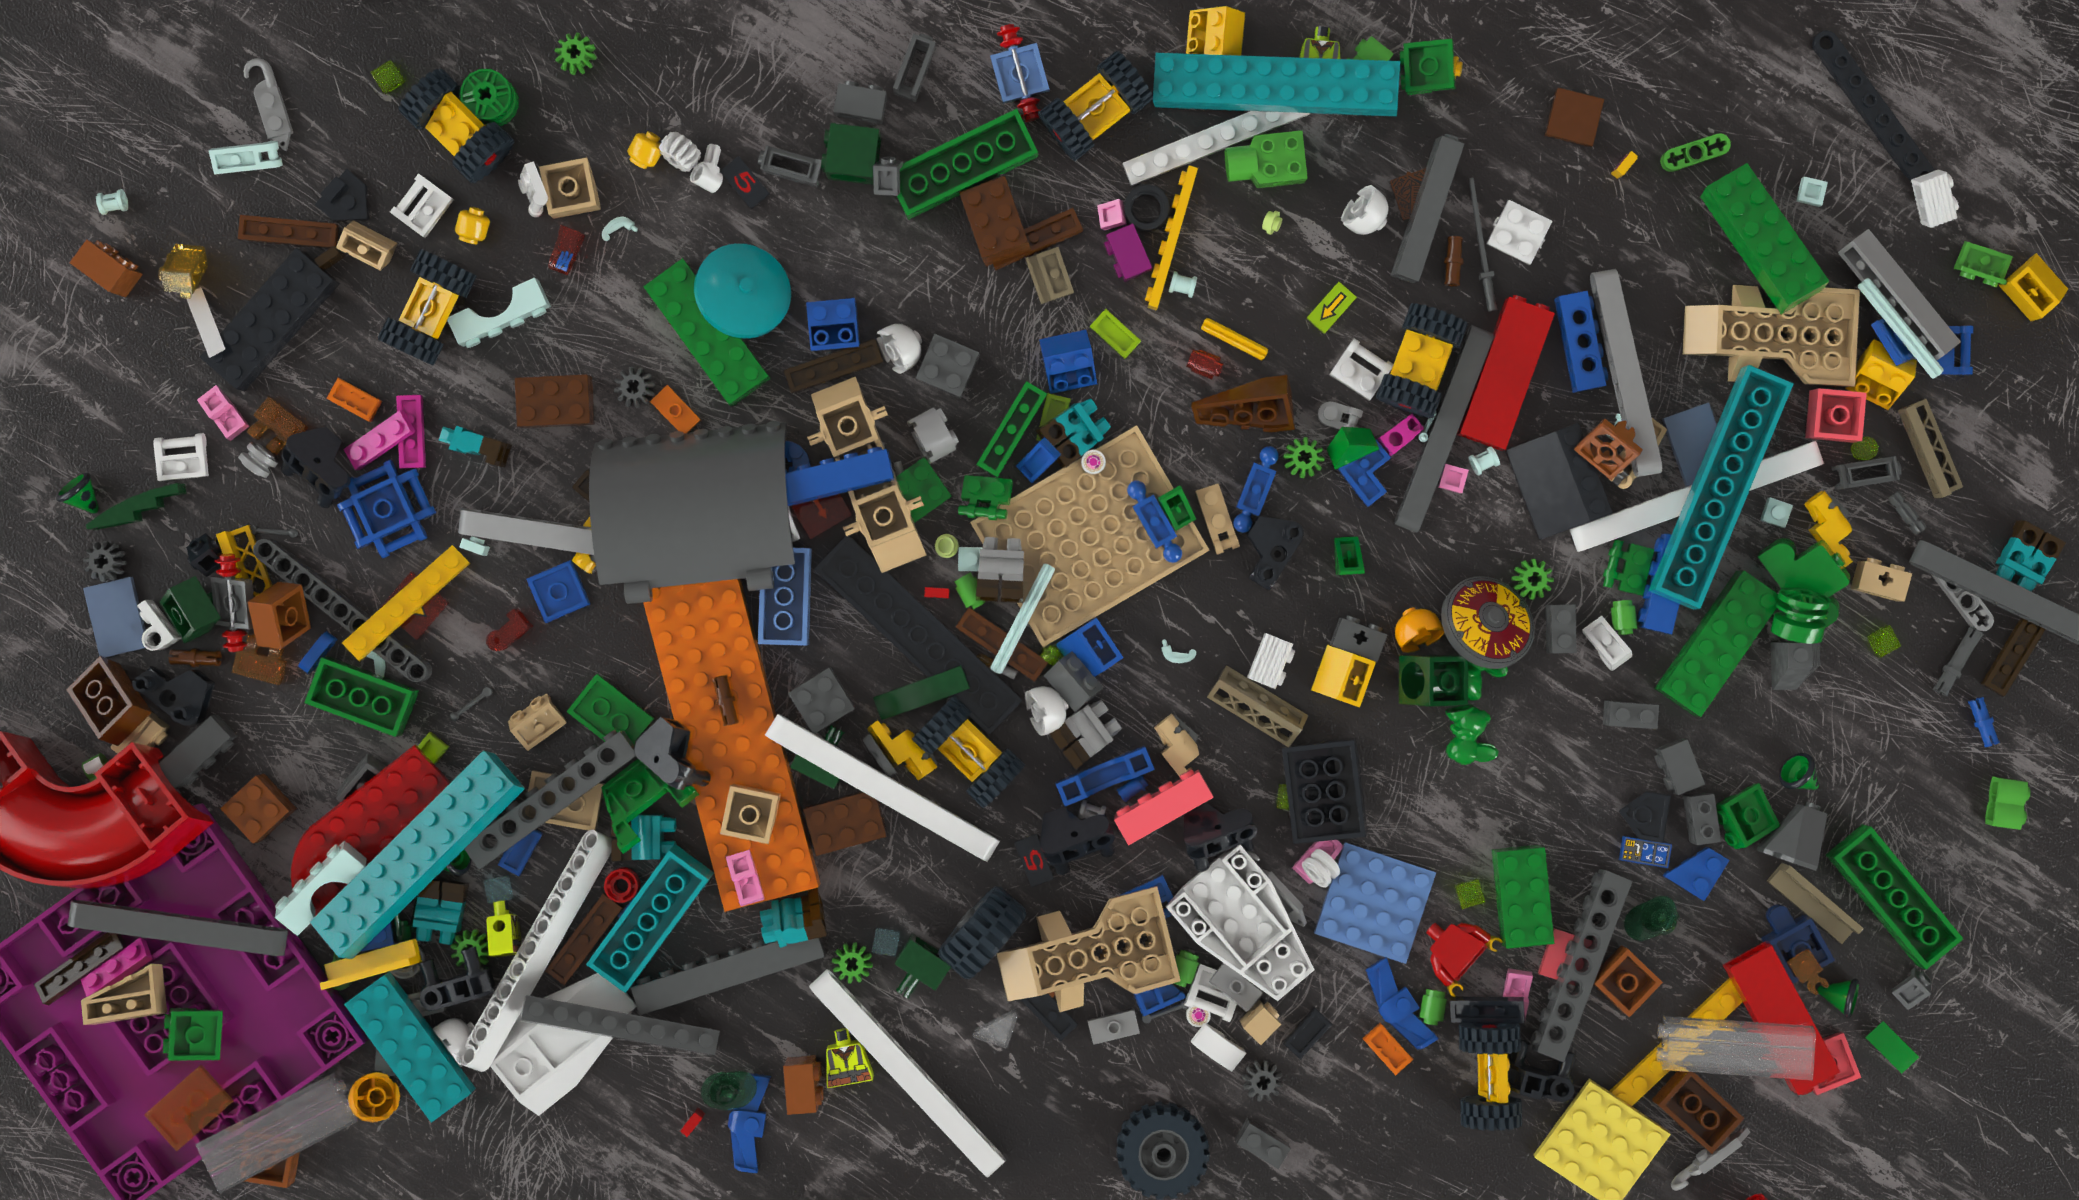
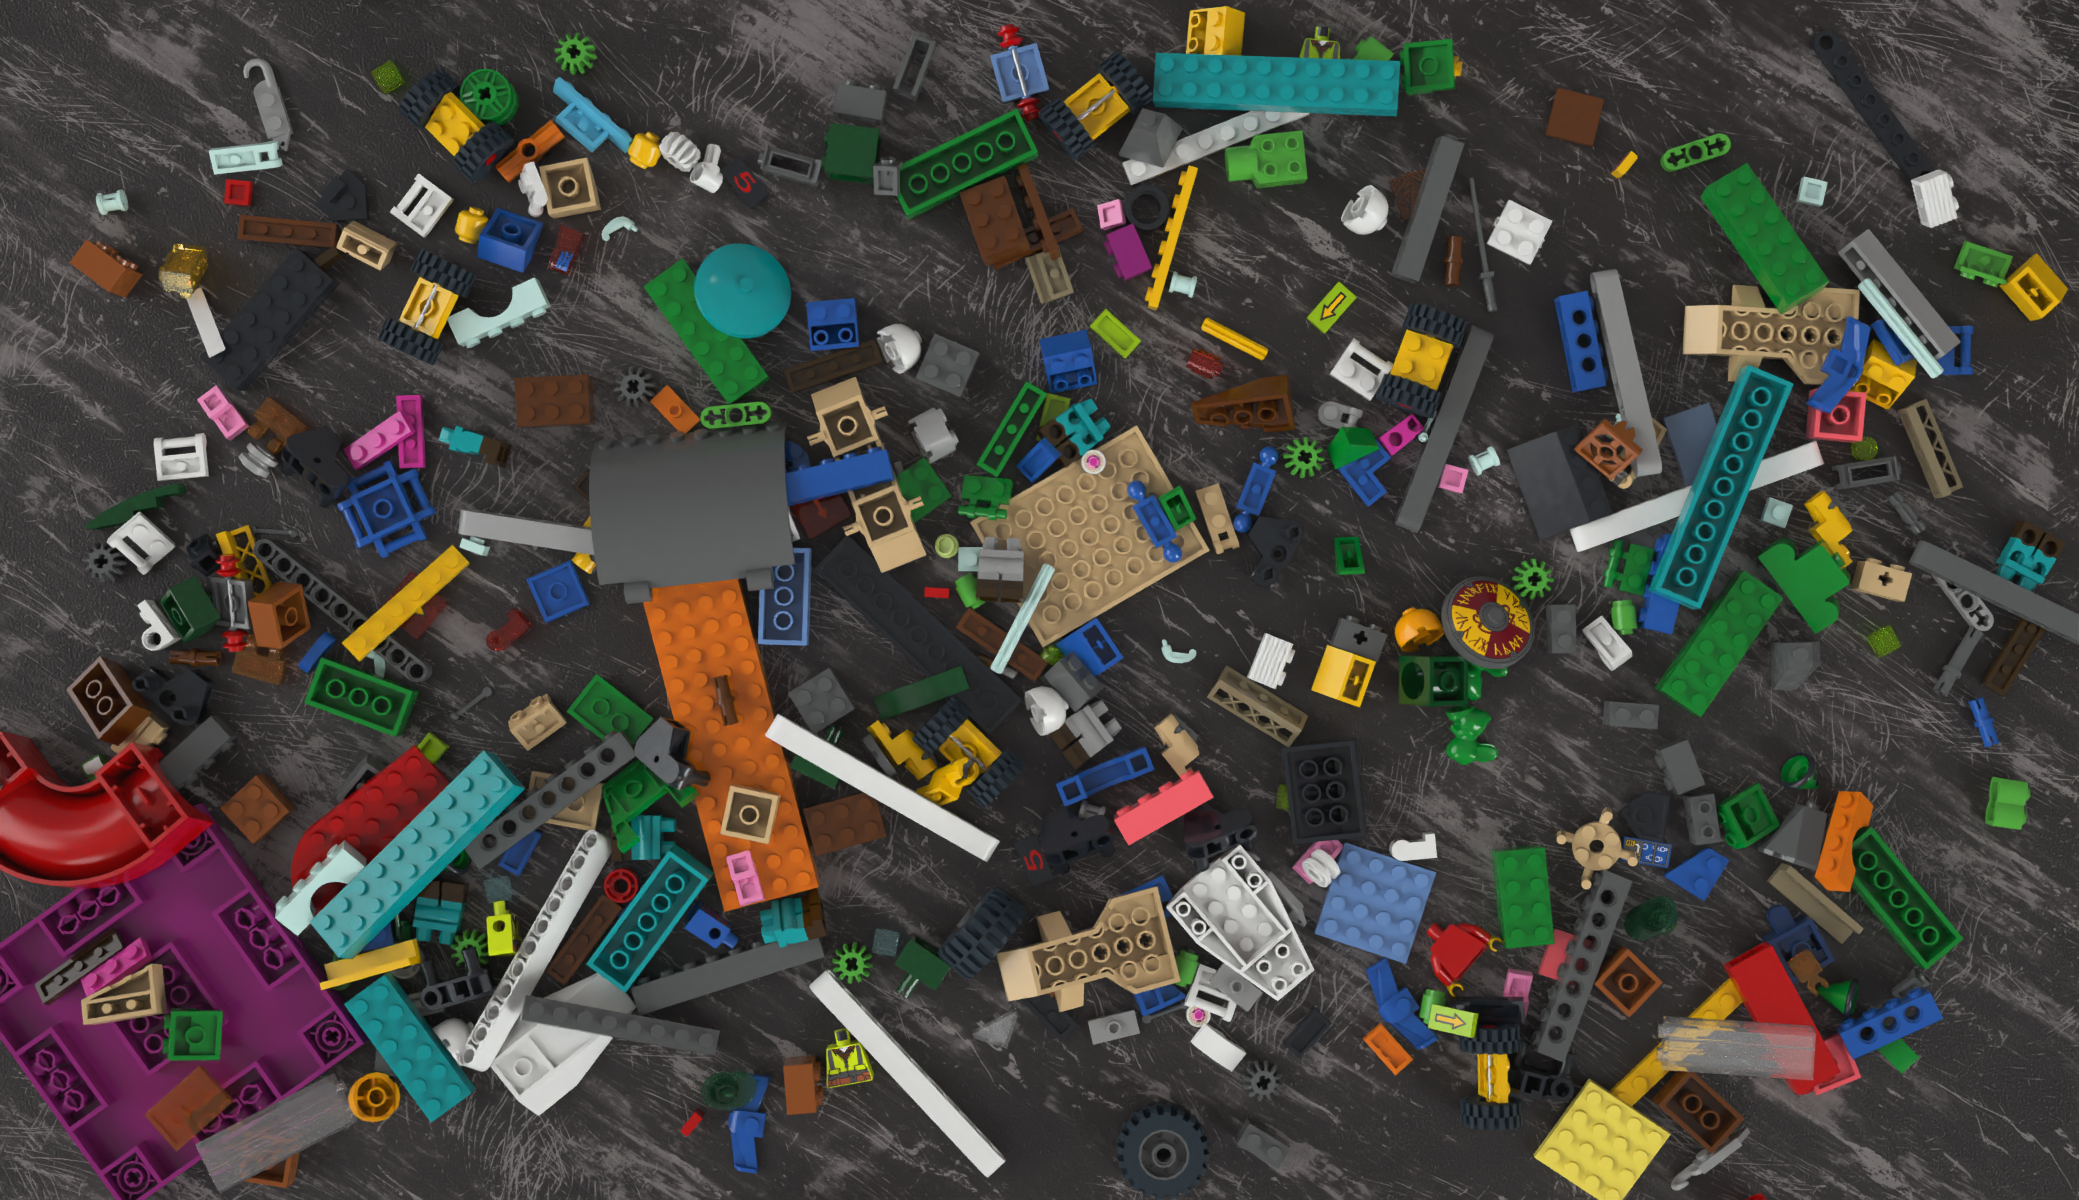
(79, 494): hat -> none
(115, 617): sand blue tile -> none
(147, 537): none -> white plate
(177, 927): dark grey beam -> none
(238, 192): none -> red tile
(354, 399): orange plate -> none
(509, 240): none -> blue slope
(543, 140): none -> orange piece
(587, 122): none -> medium azure bracket
(703, 919): none -> blue torso
(717, 410): none -> bright green beam
(949, 781): none -> yellow plate
(1040, 220): none -> reddish brown plate
(1132, 788): blue pin -> none
(1151, 138): none -> dark grey slope
(1261, 1021): tan brick -> none
(1272, 222): yellowish green plate -> none
(1414, 849): none -> white leg
(1453, 1021): none -> lime tile
(1469, 893): clear neon green plate -> none
(1506, 372): red brick -> none
(1599, 860): none -> tan plate
(1800, 615): green wheel -> none
(1836, 864): none -> orange arch
(1842, 366): none -> blue plate
(1903, 1025): none -> blue brick

